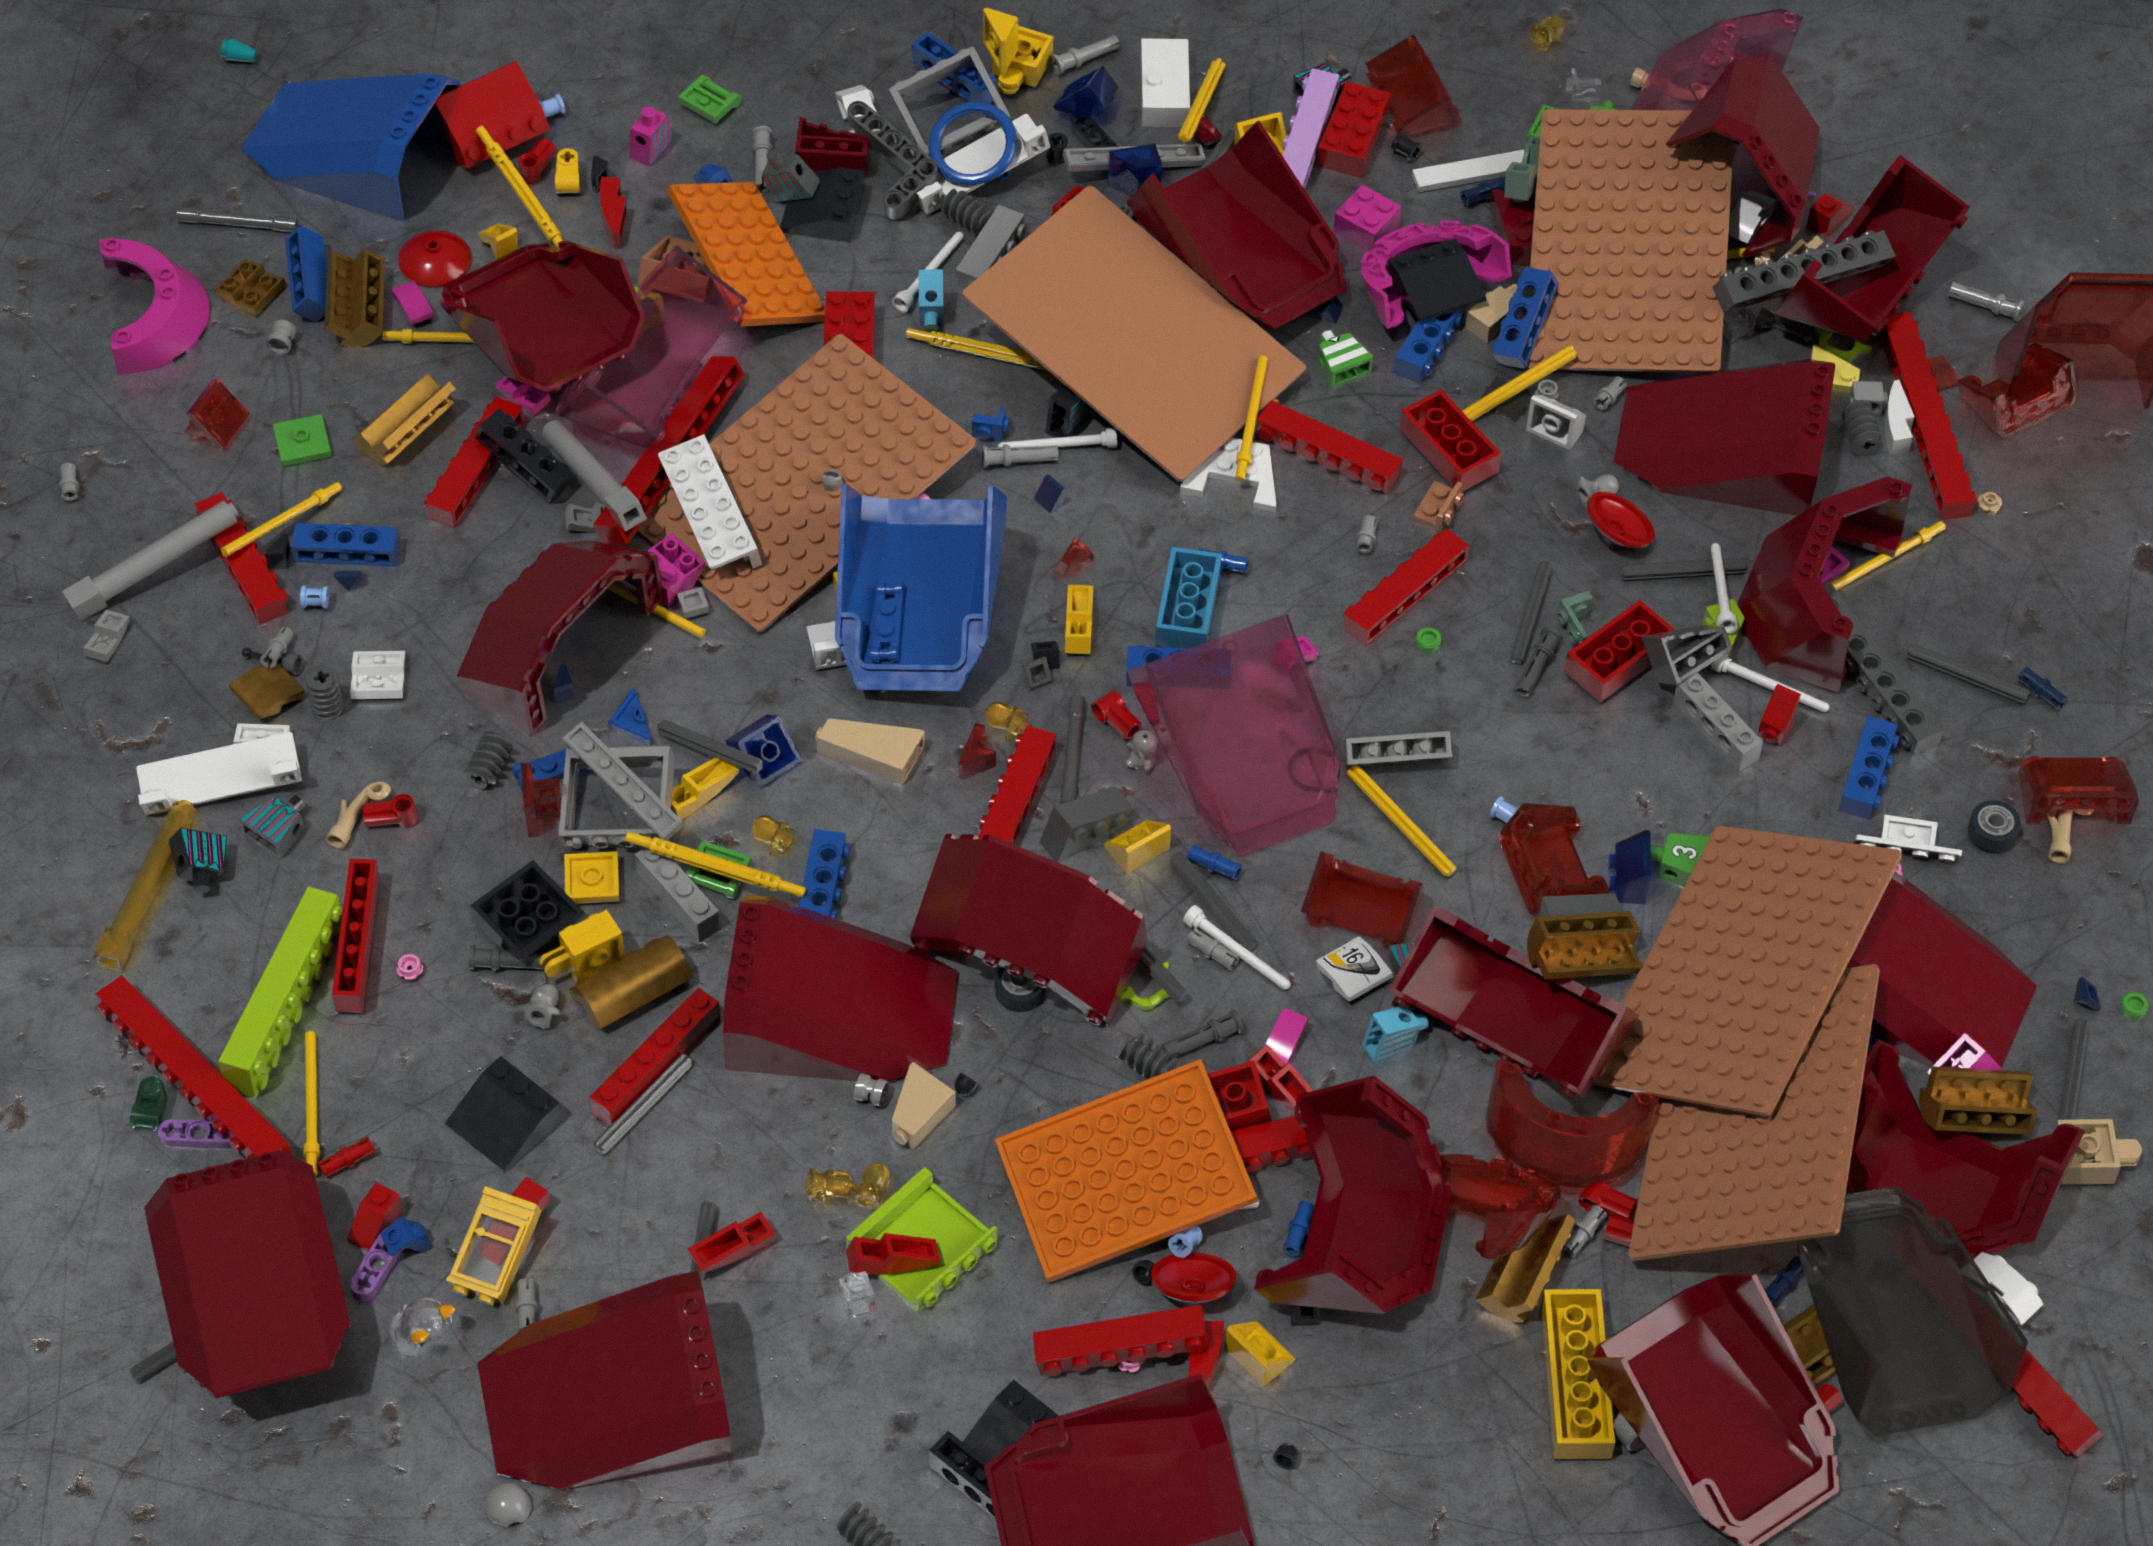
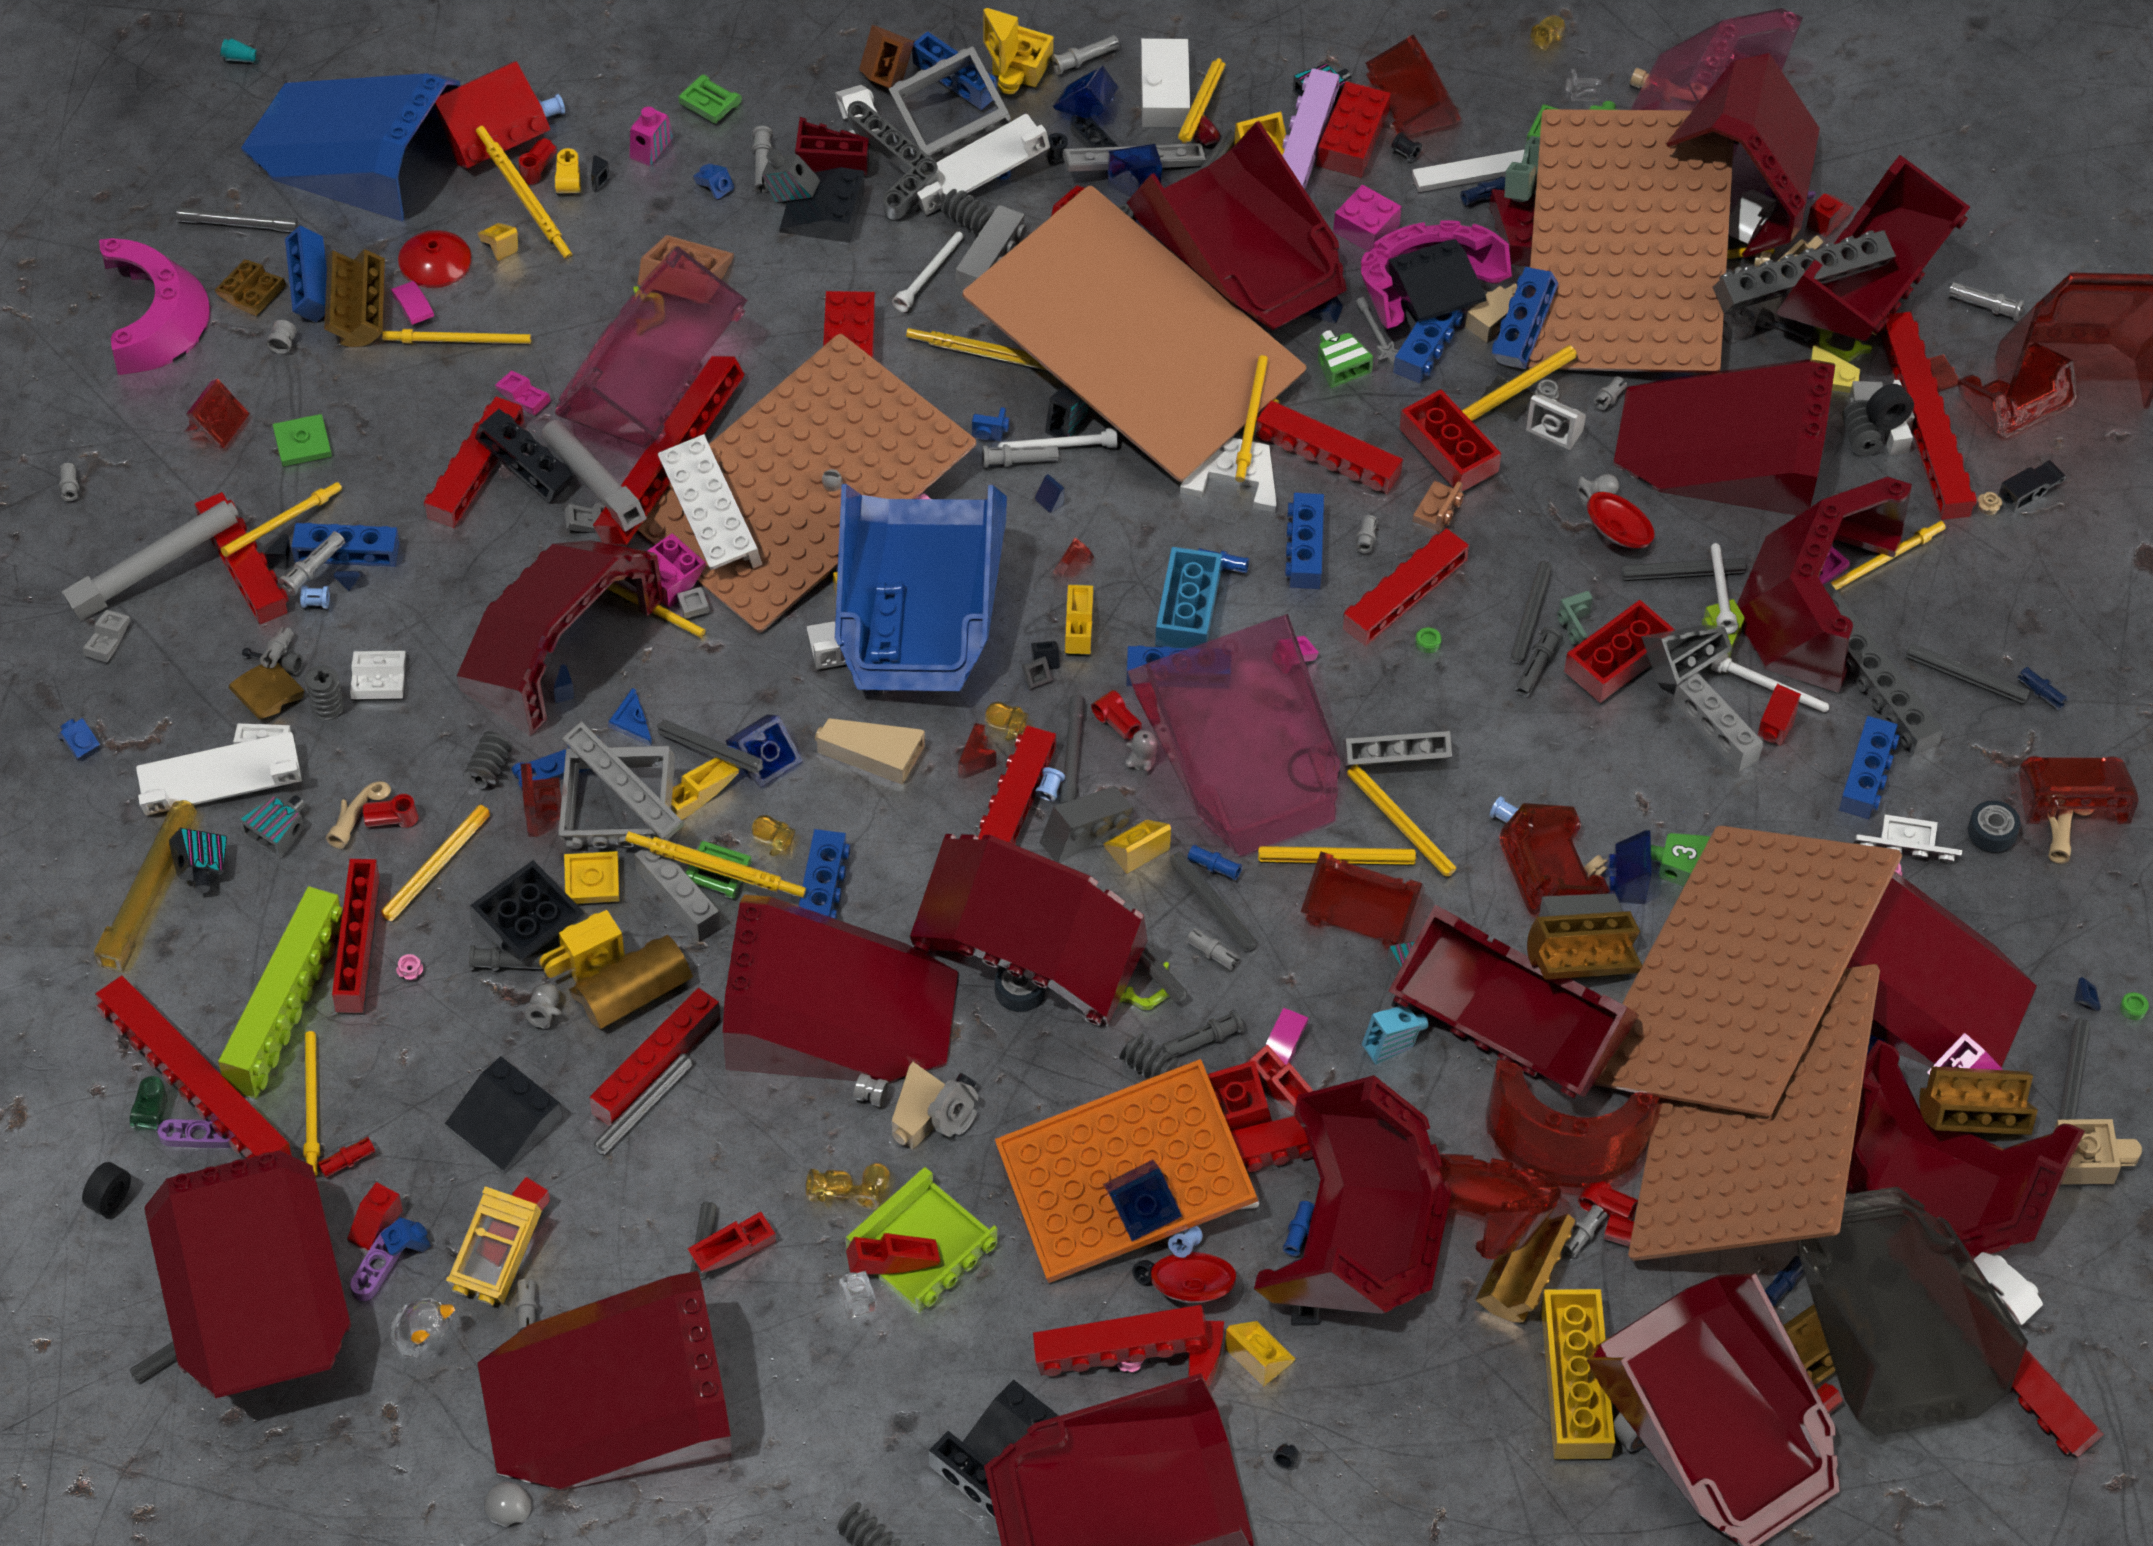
(78, 737): none -> blue bracket
(106, 1188): none -> black tyre
(304, 570): none -> light grey pin
(404, 420): pearl gold brick -> none
(435, 863): none -> yellow axle
(548, 312): dark red windscreen -> none
(613, 209): red slope -> none
(748, 251): orange plate -> none
(885, 56): none -> dark orange slope
(931, 303): medium azure torso -> none
(957, 1096): none -> light grey plate
(966, 108): blue wedge -> none
(1049, 784): none -> light blue bush
(1142, 1200): none -> clear blue slope
(1196, 919): white piece -> none
(1306, 540): none -> blue brick
(1351, 855): none -> yellow axle
(1354, 968): white slope -> none
(1386, 351): none -> light grey piece
(1596, 866): none -> tan plate
(1890, 406): none -> black tyre
(2030, 485): none -> black piece

